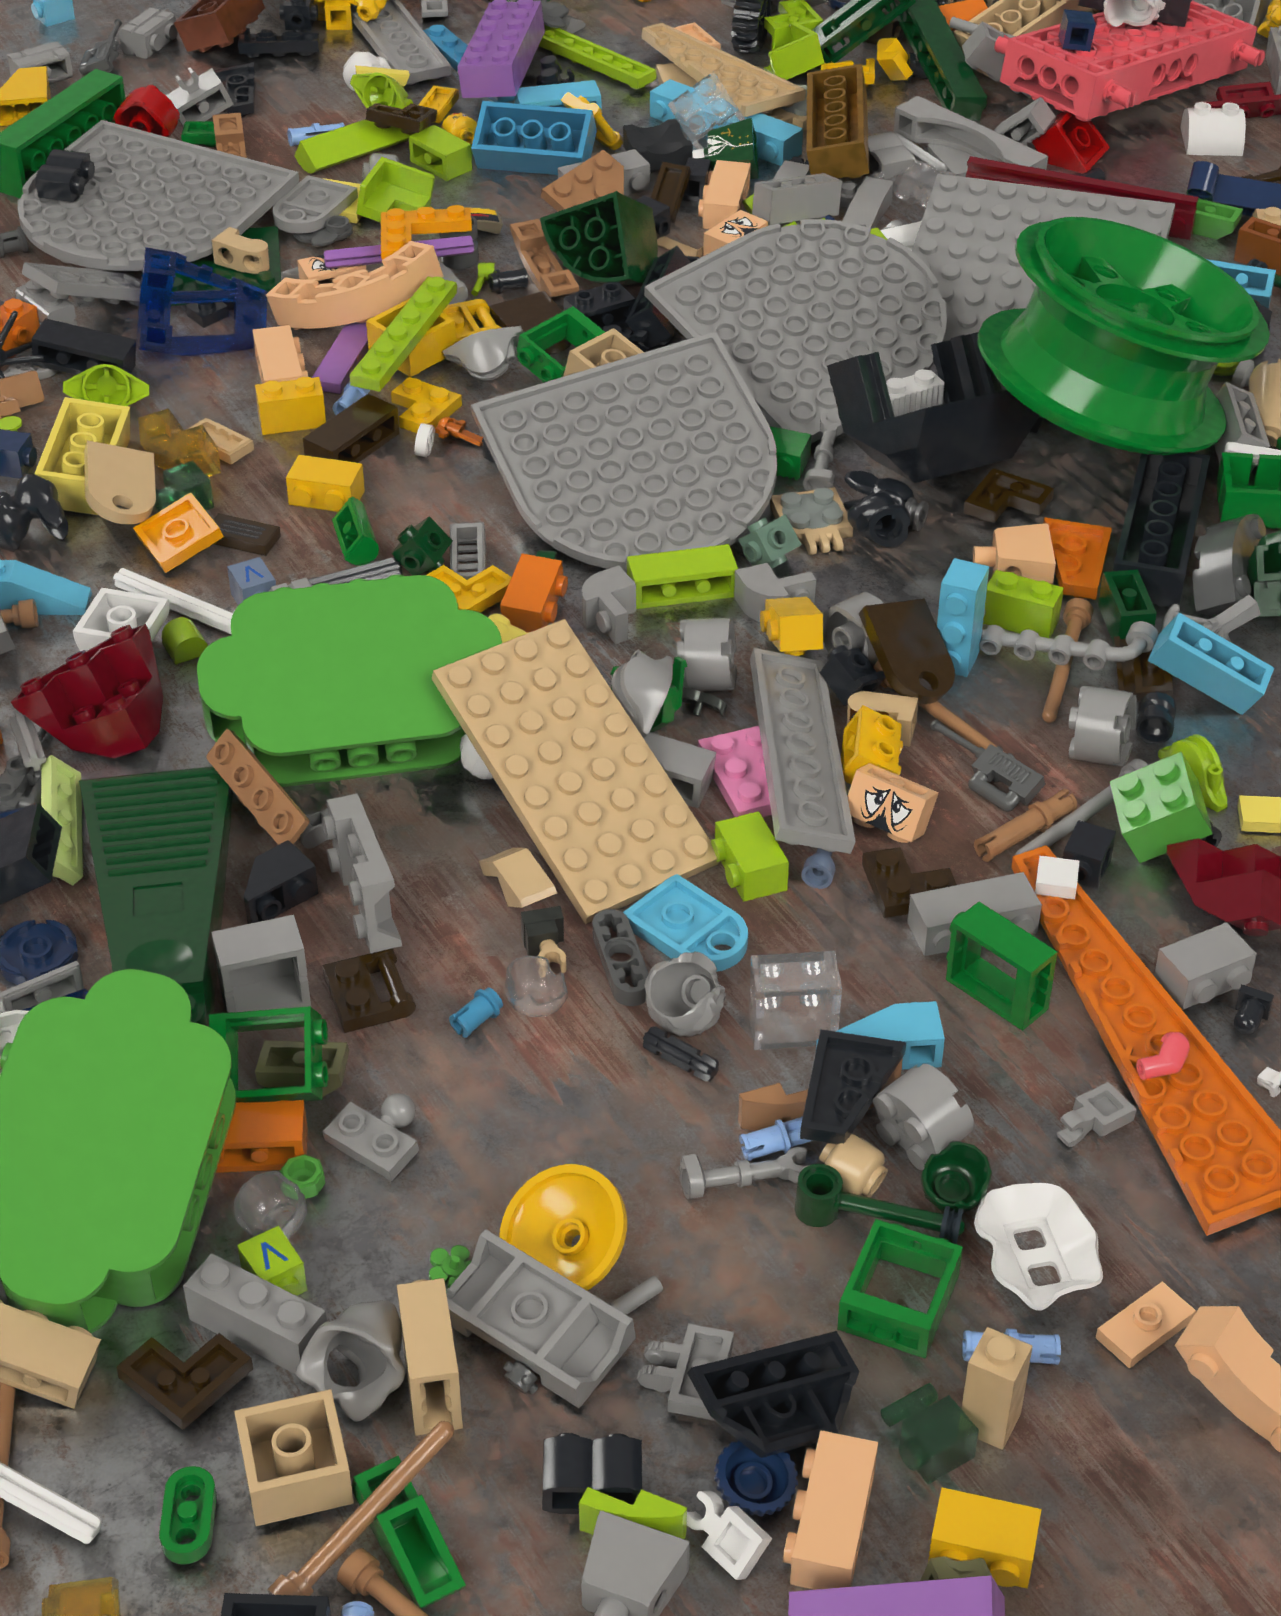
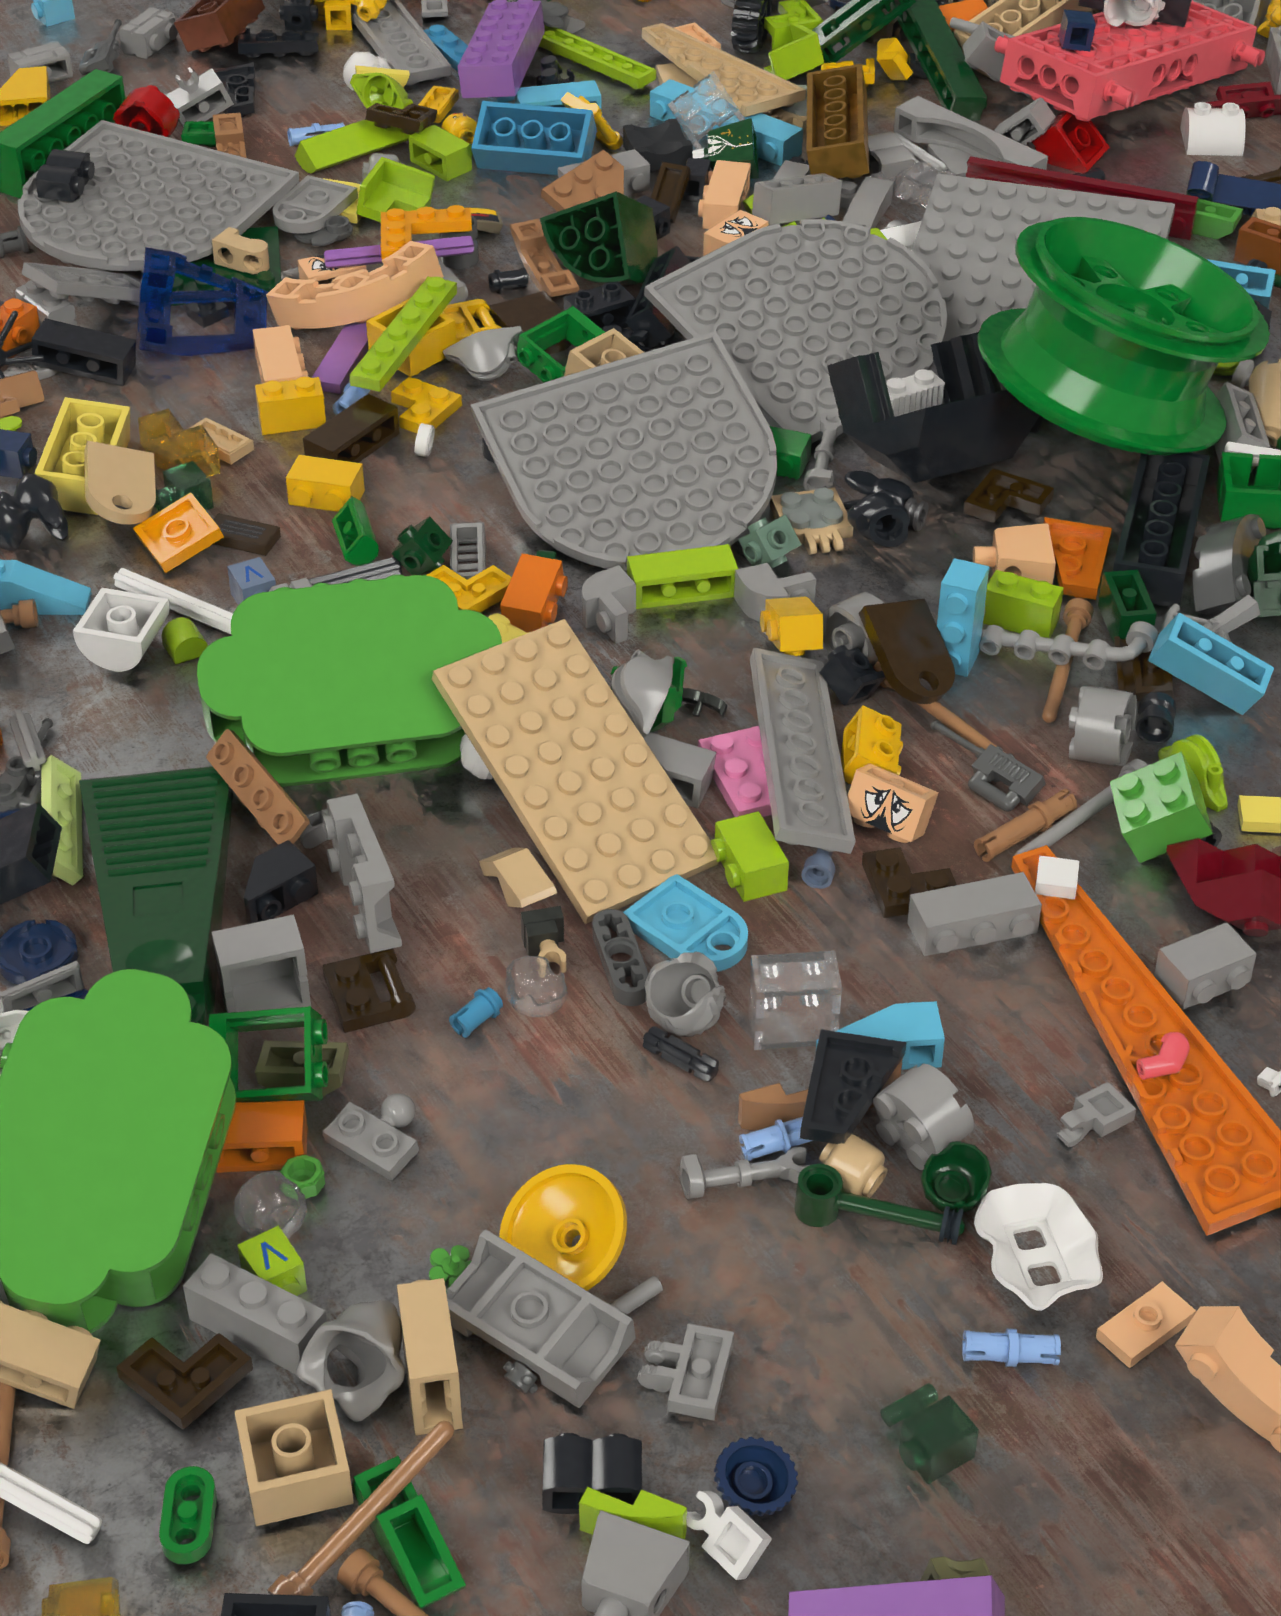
(101, 697): dark red brick -> none
(106, 385): lime hat -> none
(455, 428): orange piece -> none
(484, 270): lime hand -> none
(668, 243): tan piece -> none
(709, 653): light grey brick -> none
(780, 1393): black wedge -> none
(831, 1511): light nougat brick -> none
(887, 1321): green window -> none
(900, 708): tan leg -> none
(989, 1529): yellow brick -> none
(996, 1385): tan brick -> none
(1014, 1000): green window -> none
(1093, 850): black brick -> none
(1252, 1008): black piece -> none

